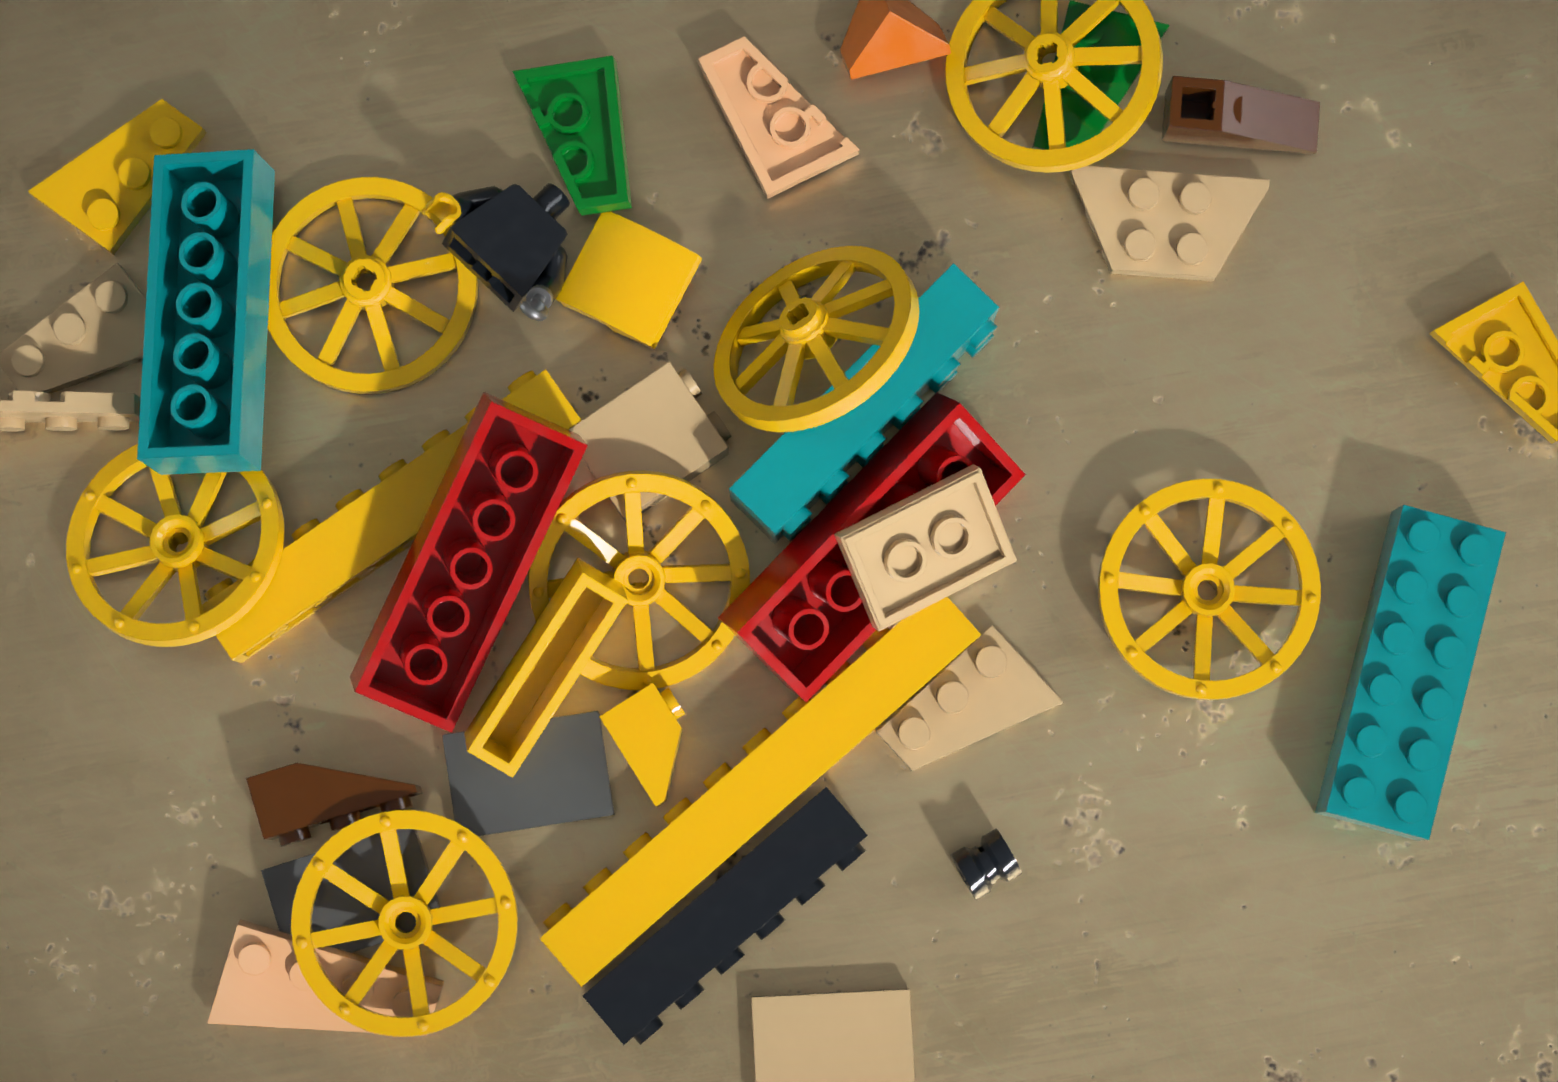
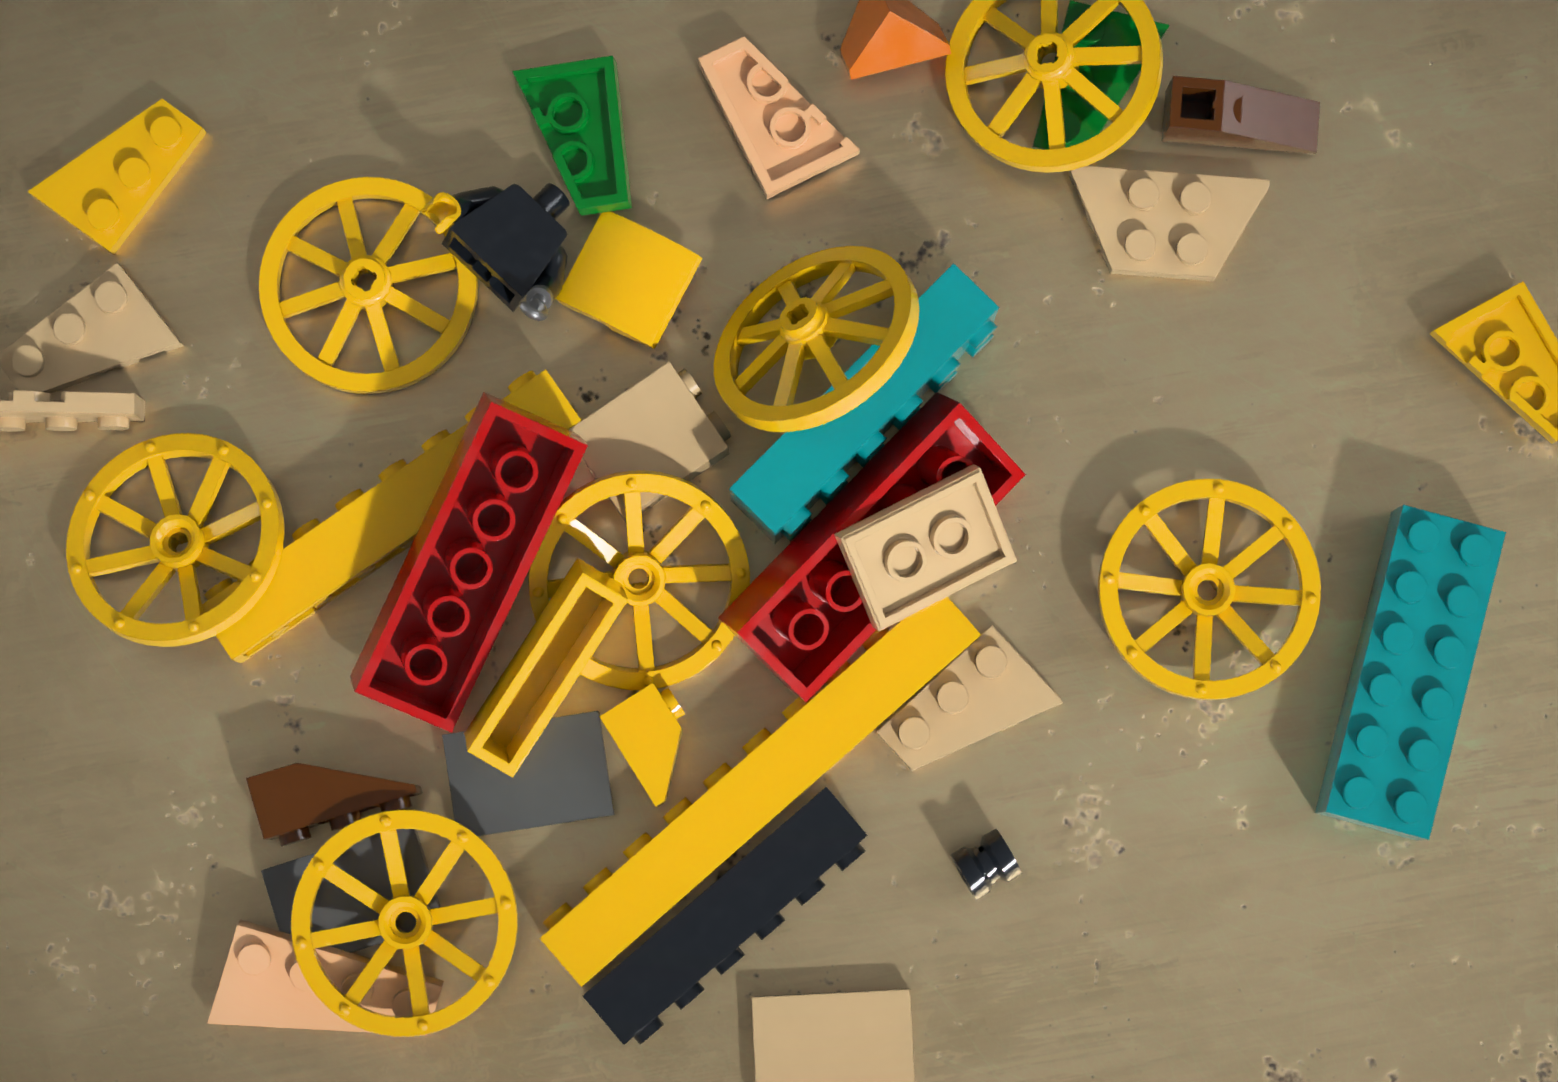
(206, 313): teal brick -> none

